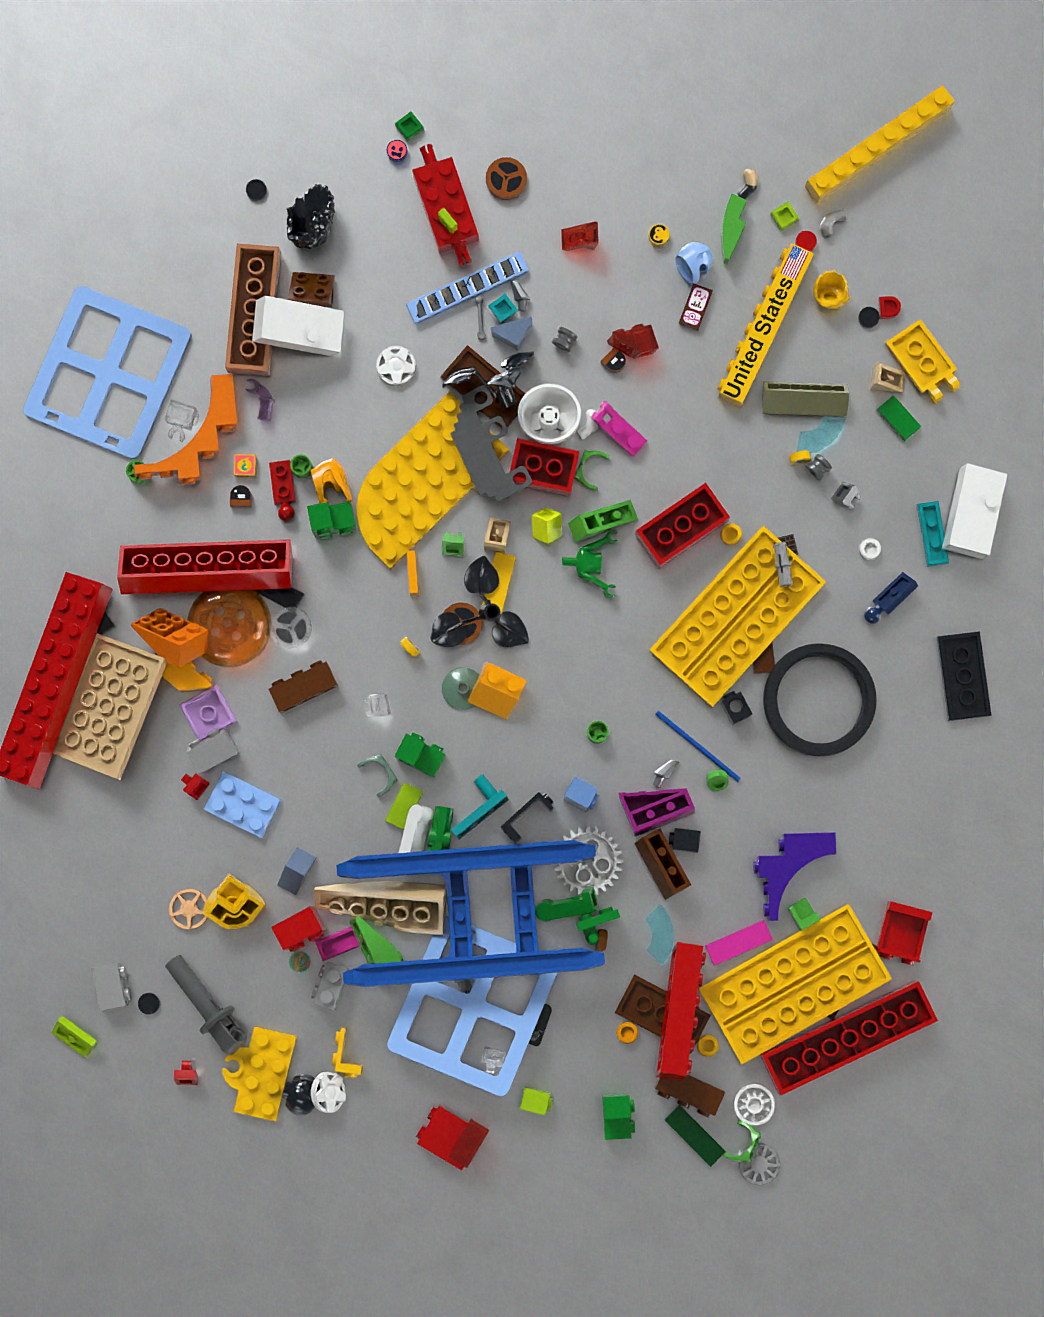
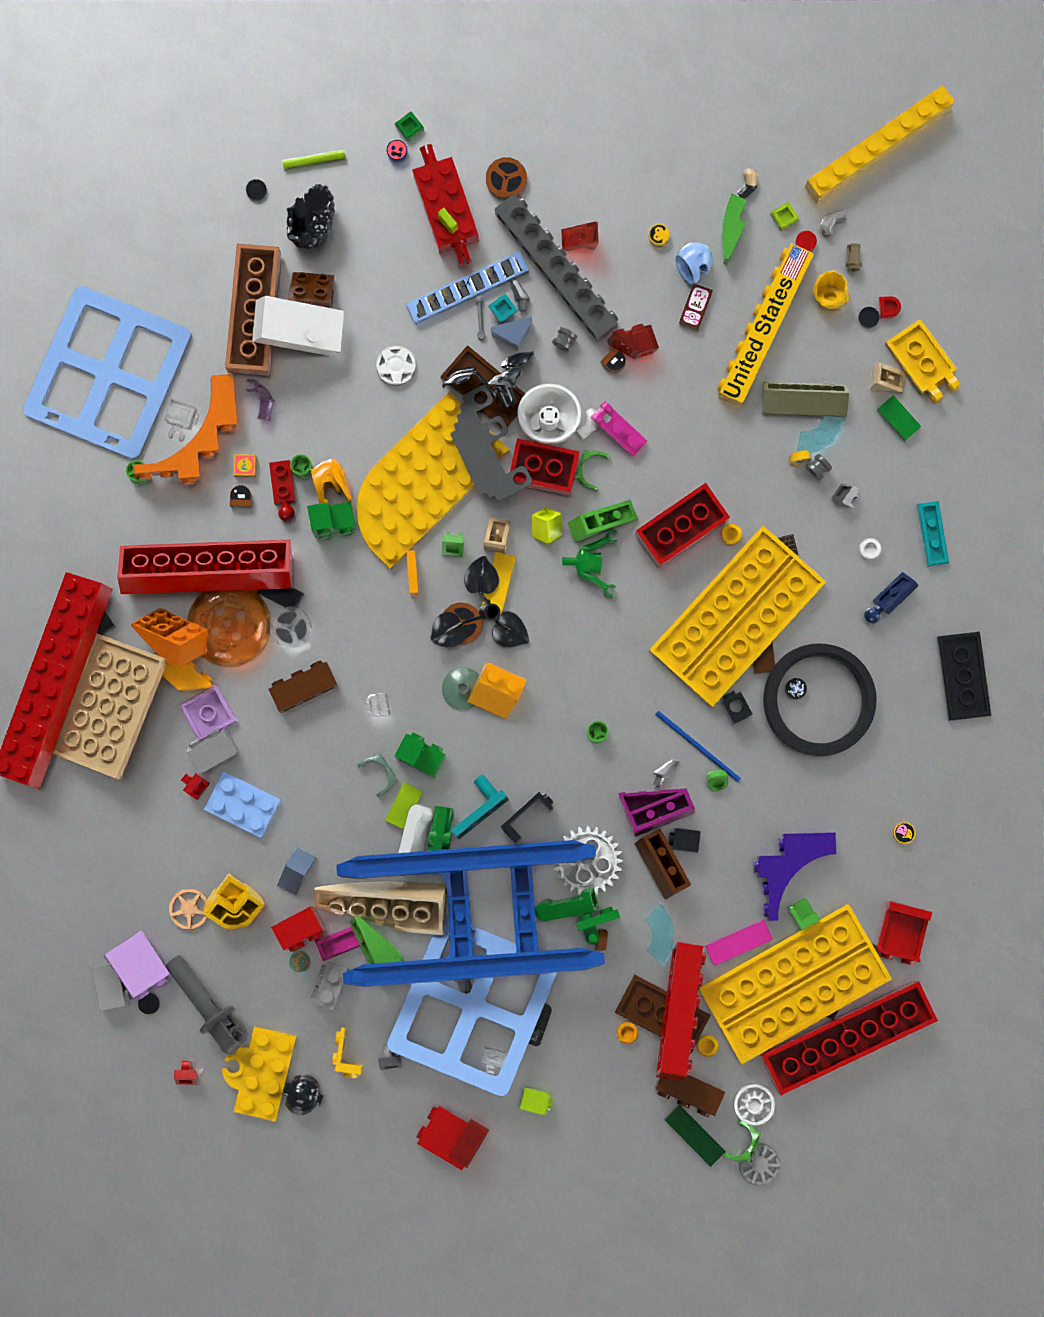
(73, 1036): lime plate -> none
(137, 965): none -> lavender panel
(313, 159): none -> lime bar
(330, 1092): white wheel -> none
(390, 1061): none -> dark grey tile
(409, 647): yellow tile -> none
(517, 206): none -> dark grey brick
(581, 795): medium blue brick -> none
(617, 1115): green brick -> none
(782, 564): light grey pin -> none
(795, 688): none -> black tile
(853, 256): none -> dark tan pin
(904, 833): none -> tile
(974, 511): white brick -> none

